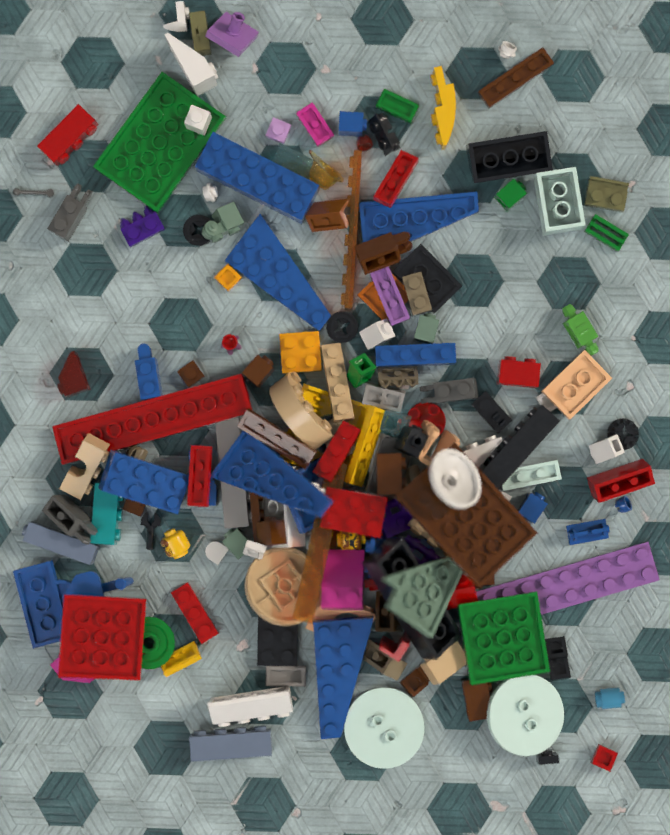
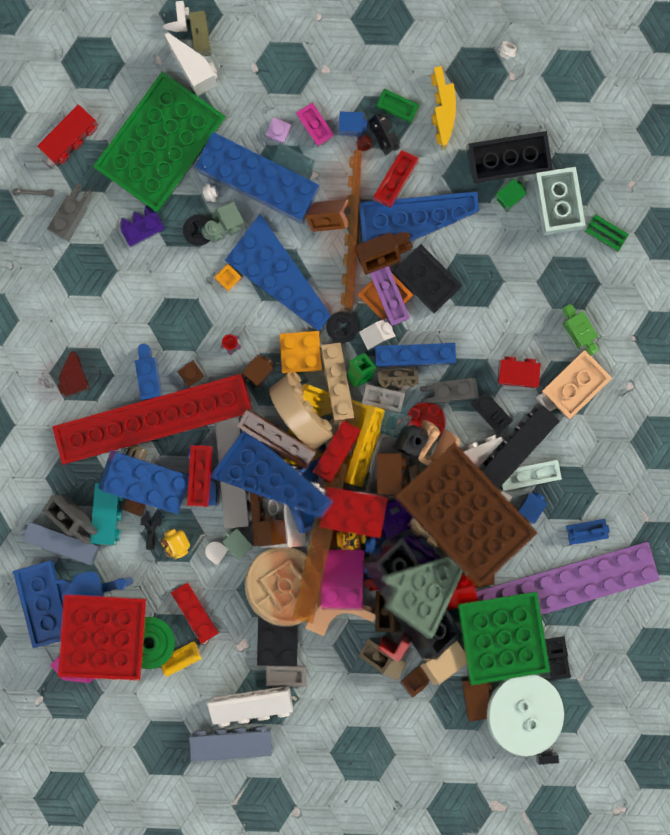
(92, 453): tan arch -> none
(198, 120): white brick -> none
(232, 33): medium lavender tile -> none
(254, 549): white tile -> none
(323, 173): clear yellow piece -> none
(338, 659): blue wing -> none
(384, 727): light aqua plate -> none
(416, 293): dark tan plate -> none
(426, 328): sand green brick -> none
(455, 479): white dish -> none
(515, 78): reddish brown plate -> none
(604, 757): red plate -> none
(606, 194): olive plate -> none
(606, 449): white brick -> none
(609, 698): dark azure brick -> none
(621, 480): red brick -> none
(624, 504): blue hinge -> none
(630, 427): black gear -> none

